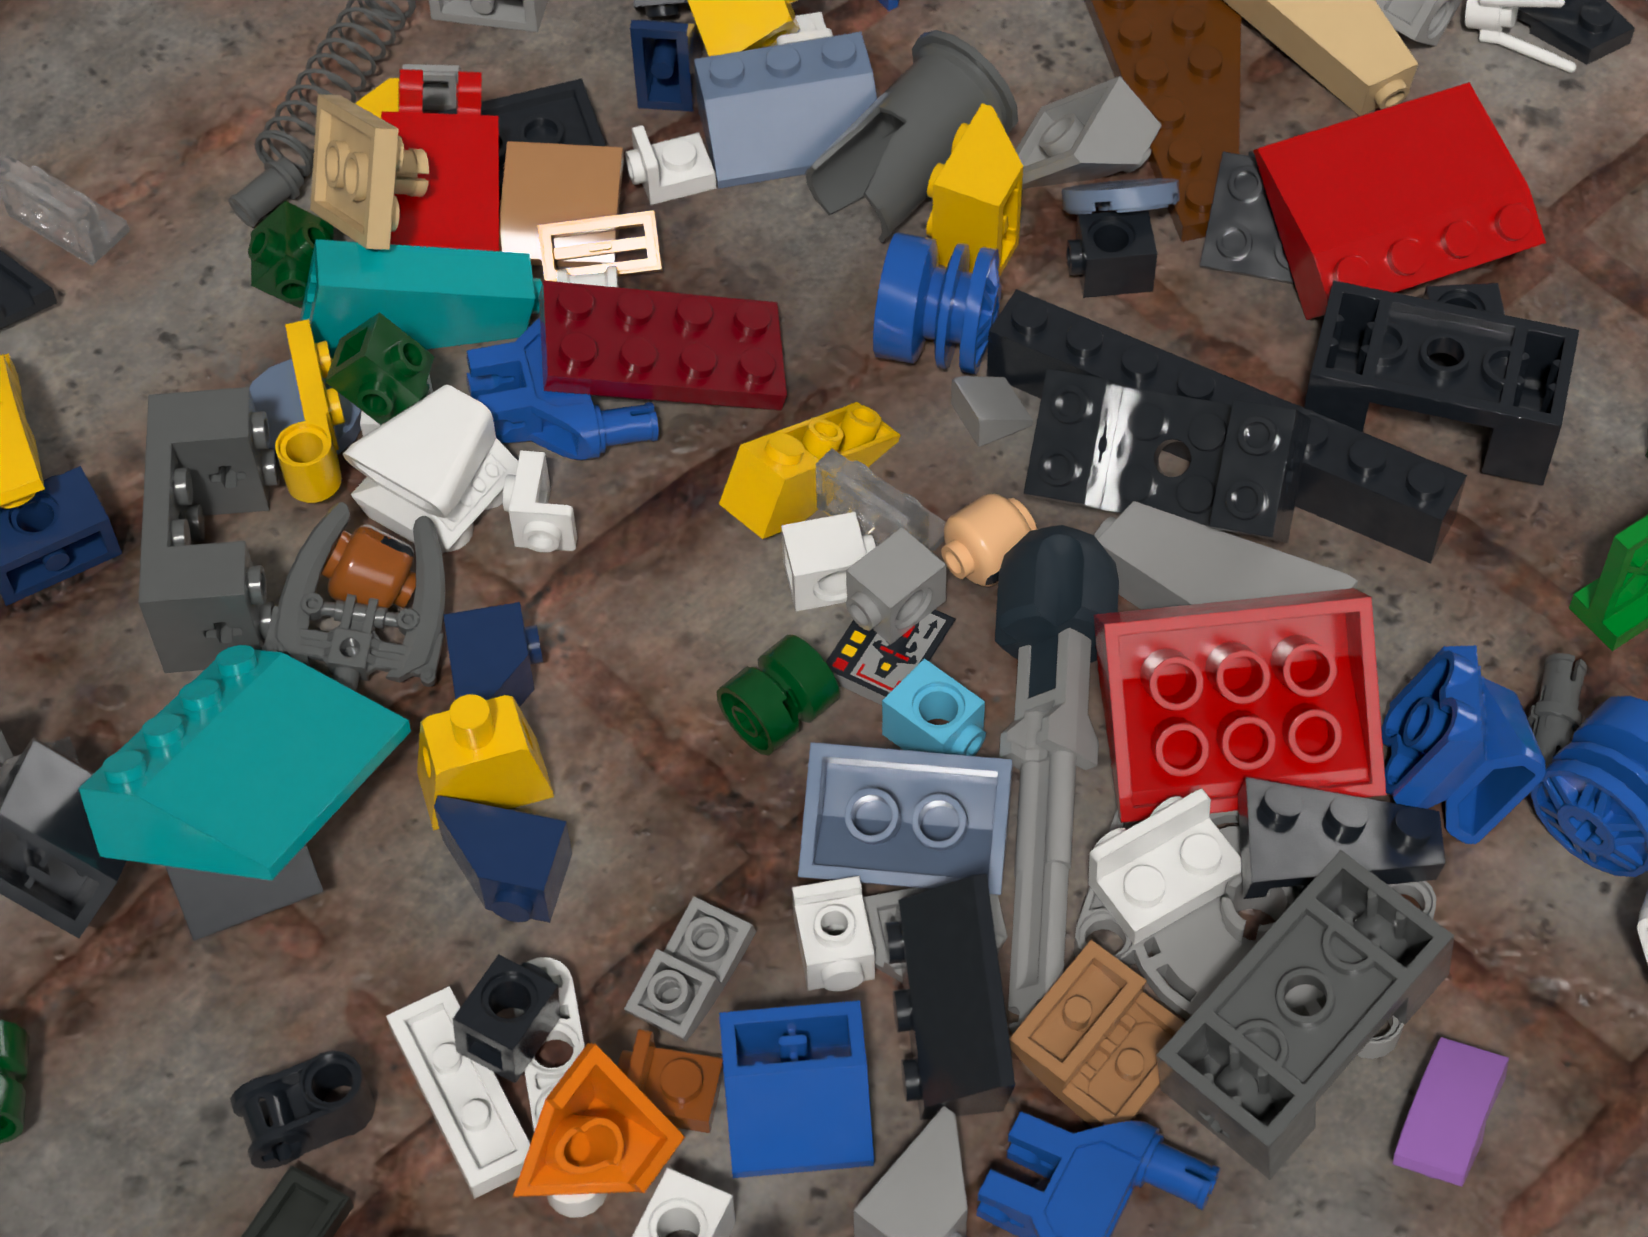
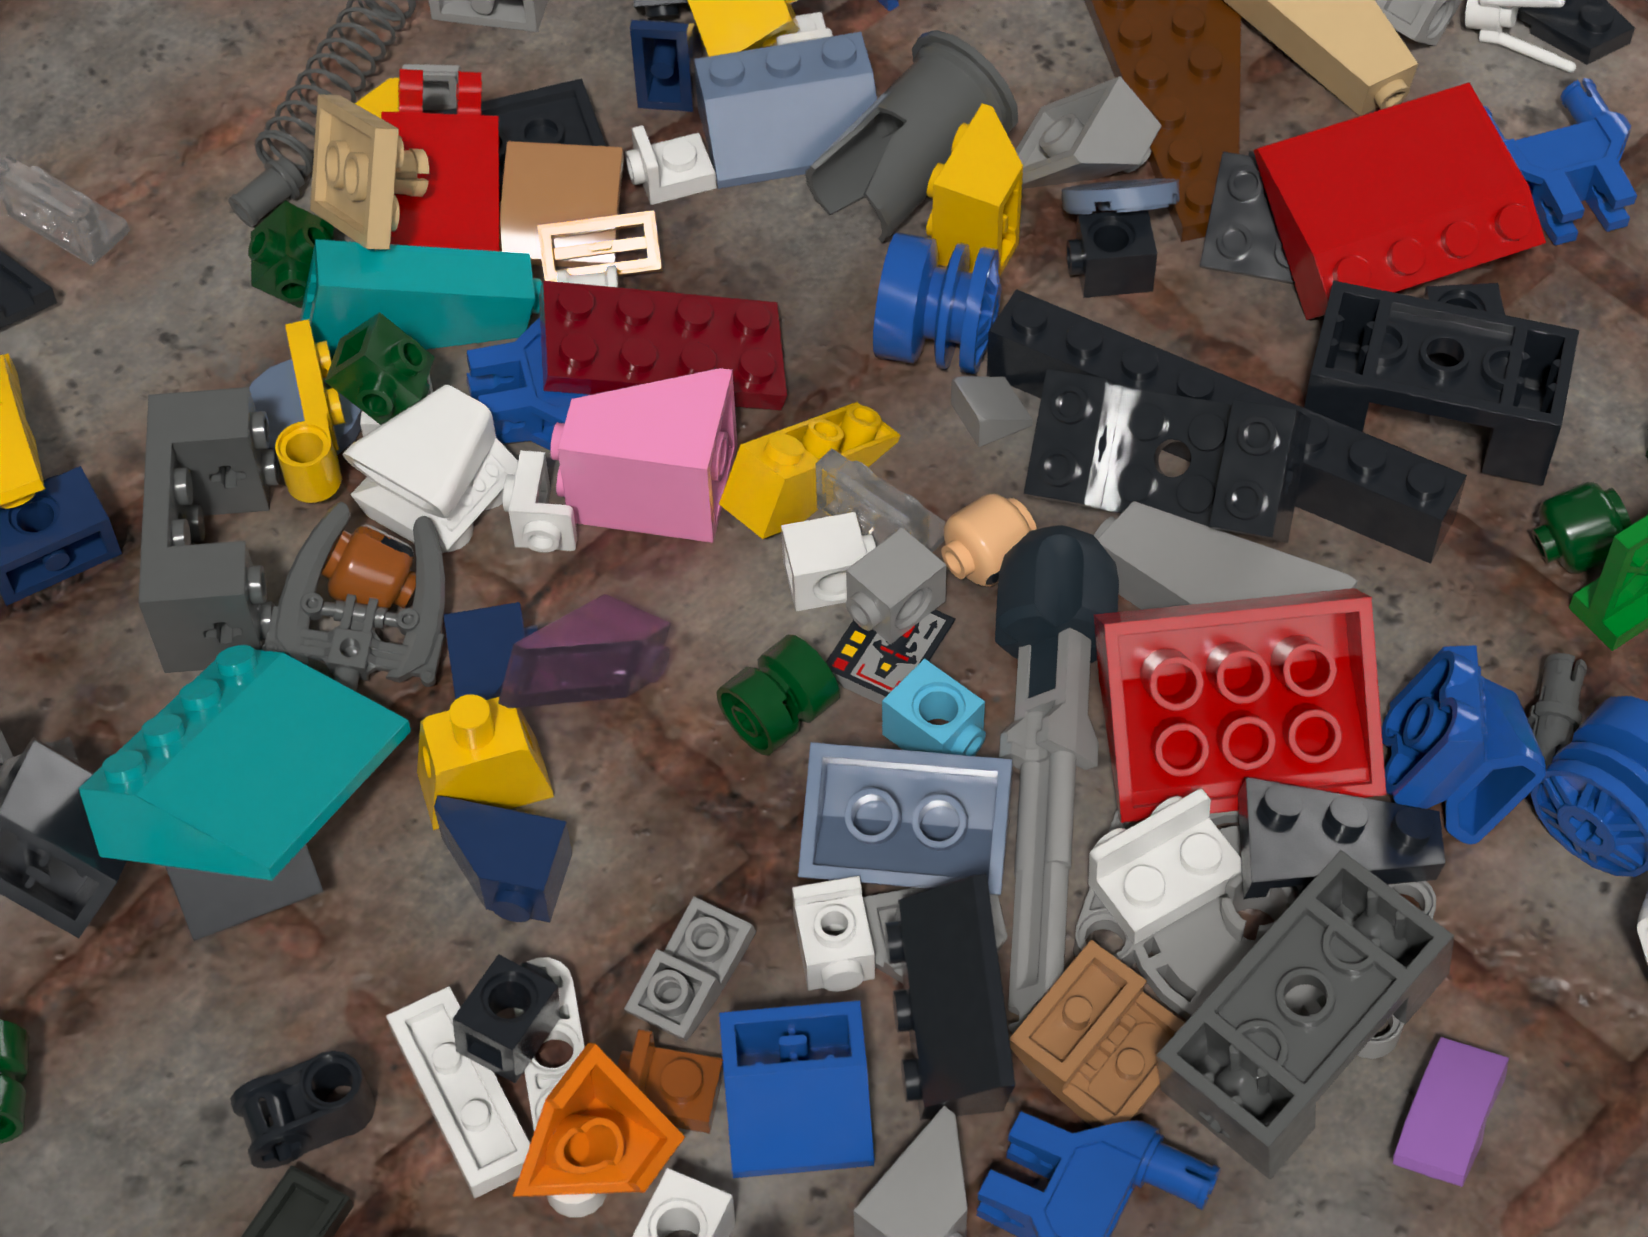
(587, 656): none -> clear purple slope
(650, 455): none -> bright pink slope
(1577, 165): none -> blue connector
(1580, 526): none -> dark green head

